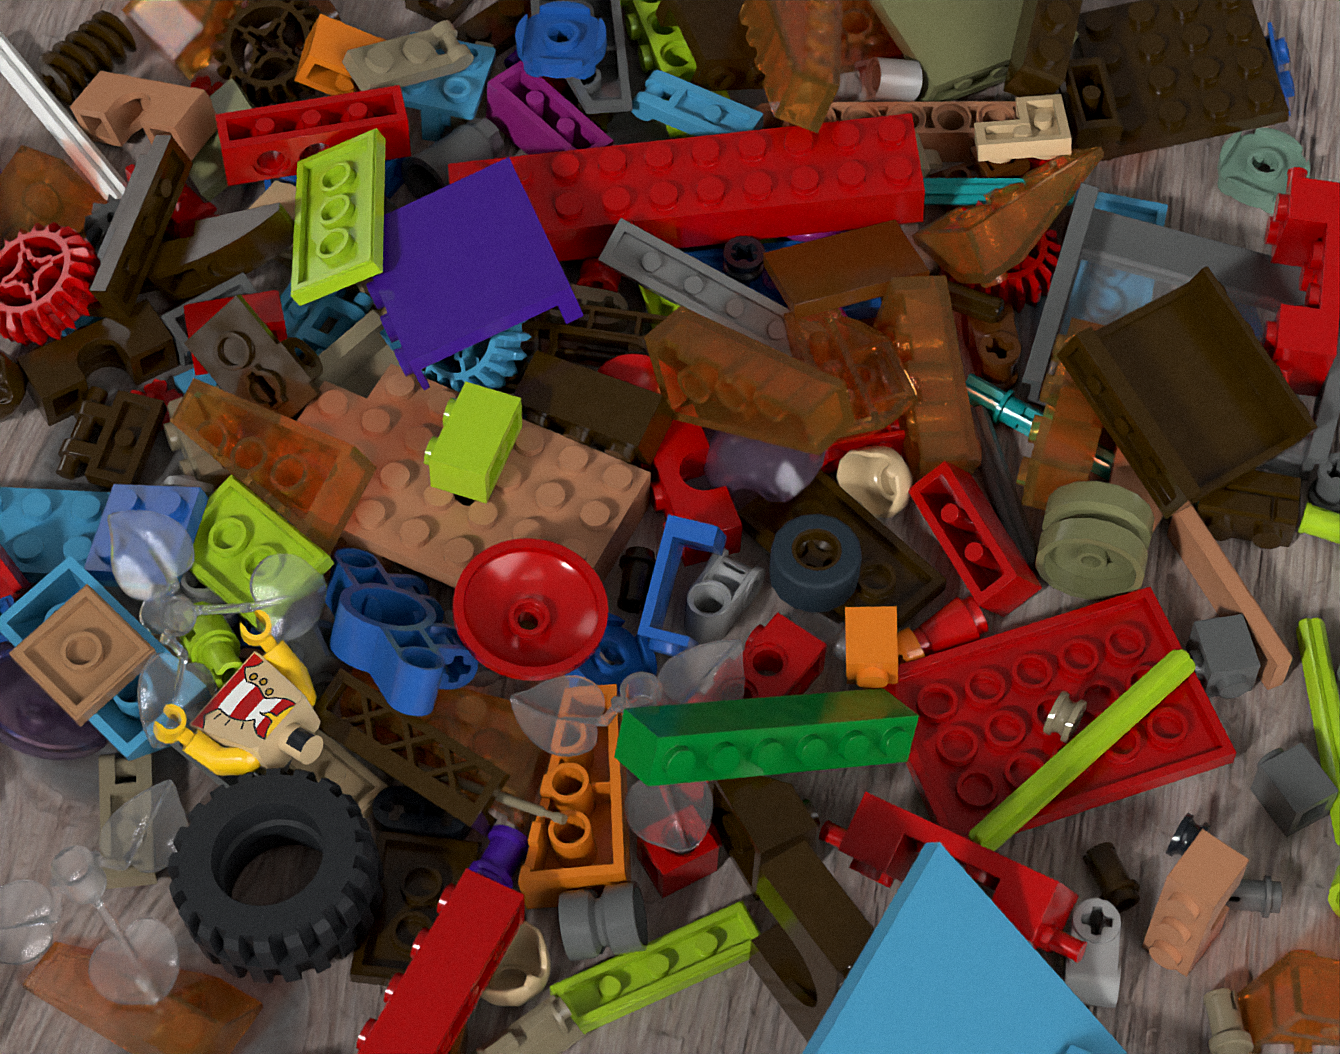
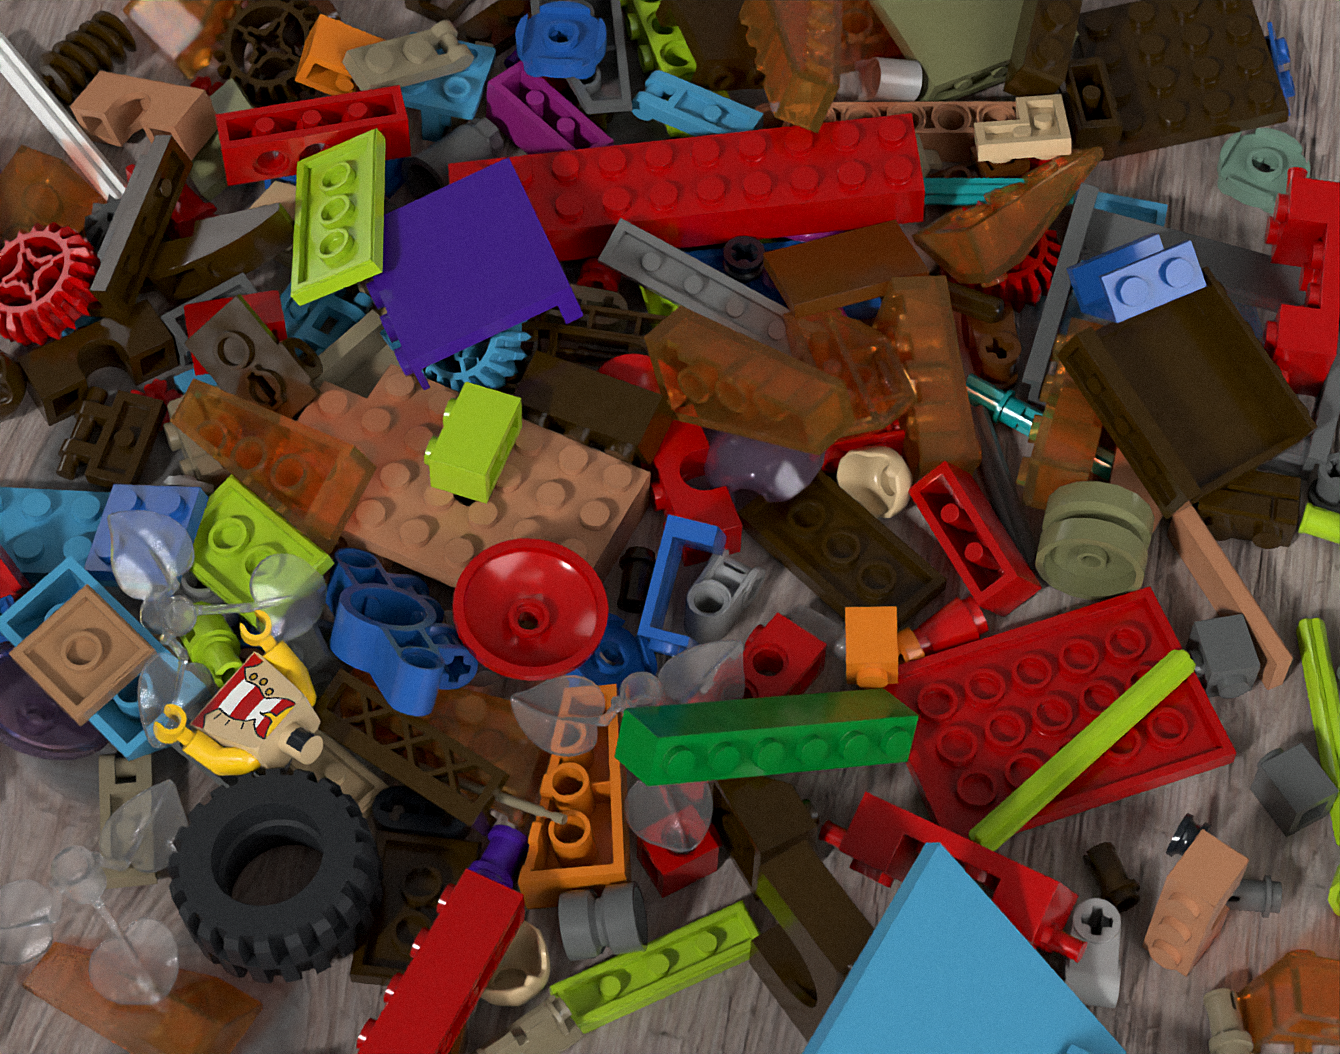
(815, 563): black wheel -> none
(1065, 717): dark tan bush -> none
(1135, 278): none -> panel

